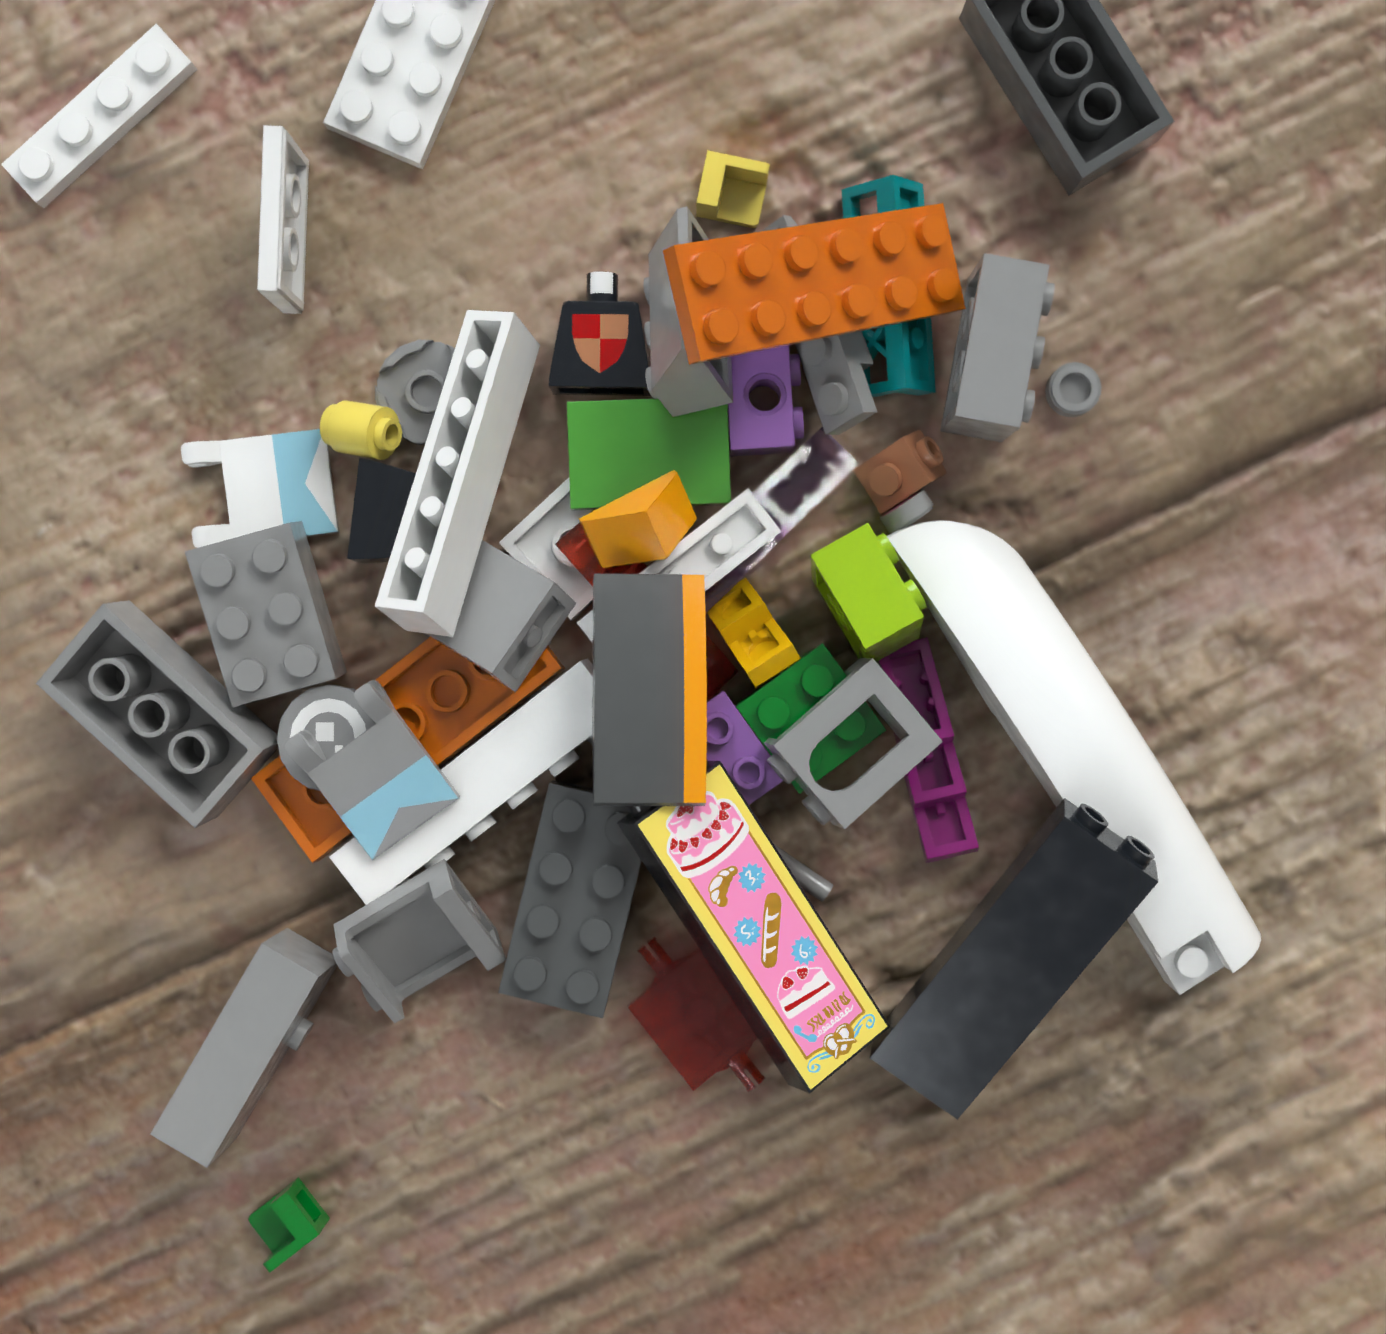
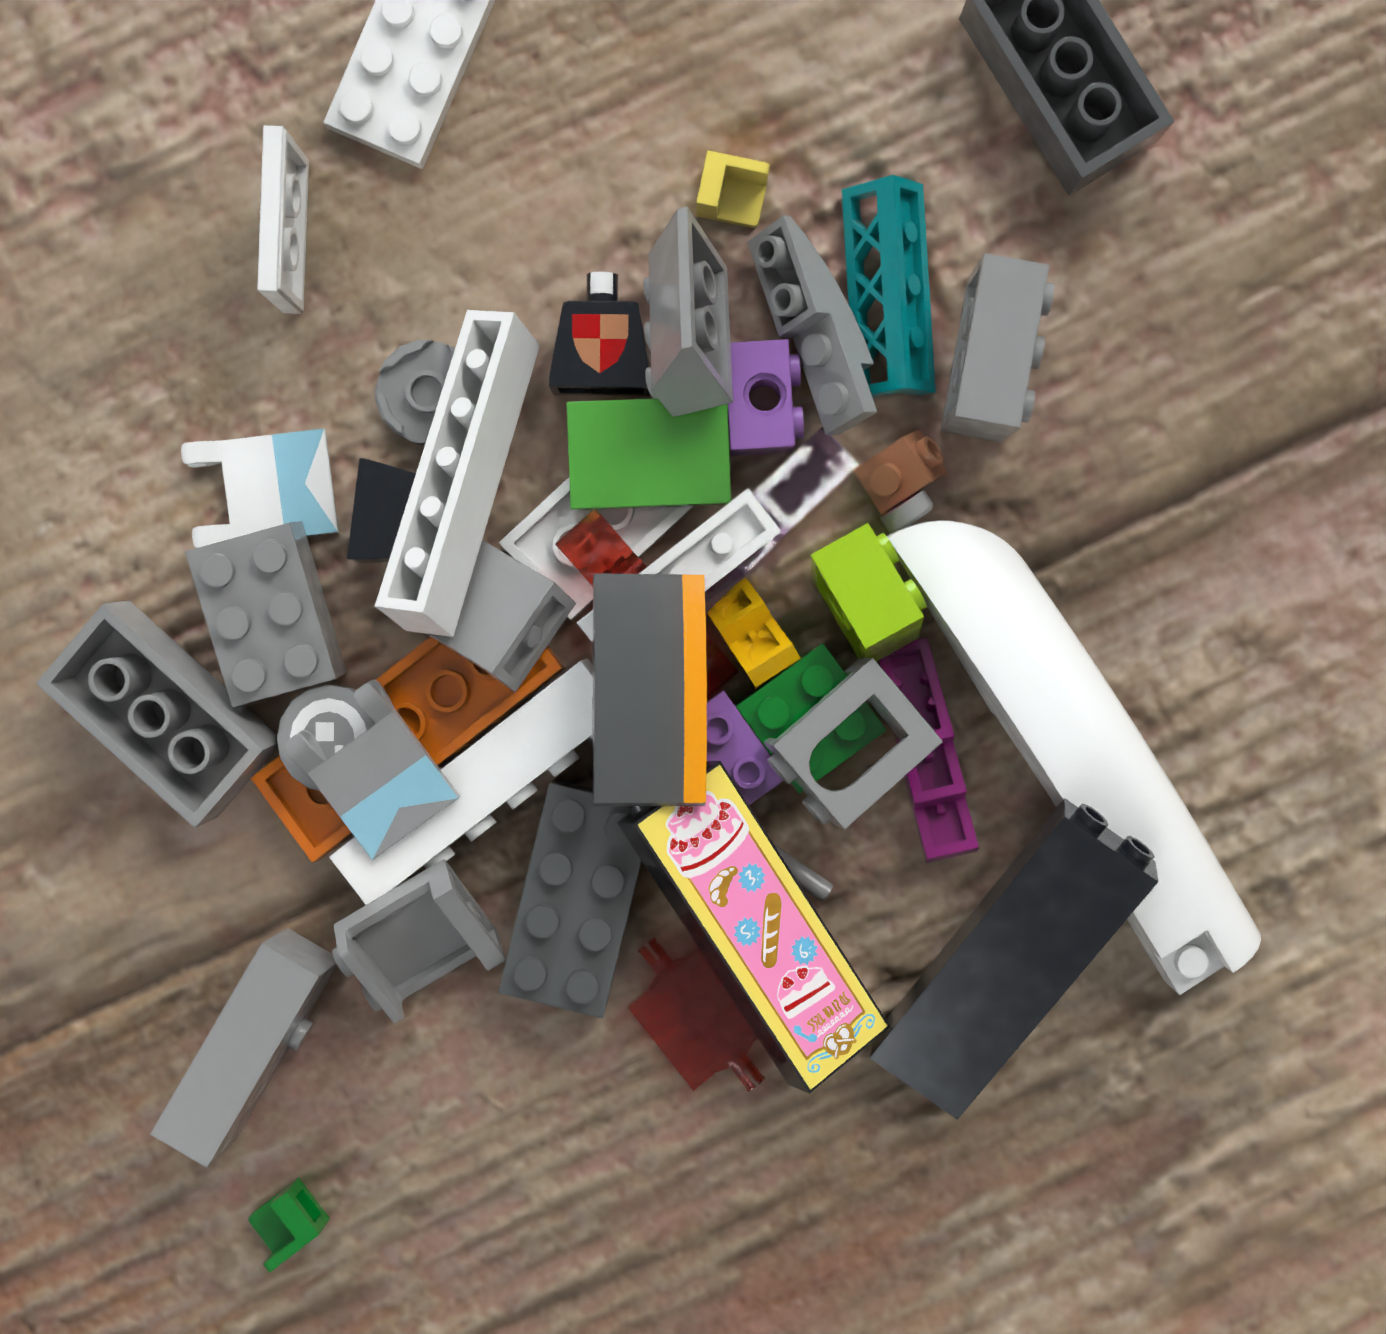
(99, 116): white plate -> none
(361, 429): light yellow brick -> none
(641, 523): light orange slope -> none
(812, 281): orange plate -> none
(1073, 389): light grey tile -> none

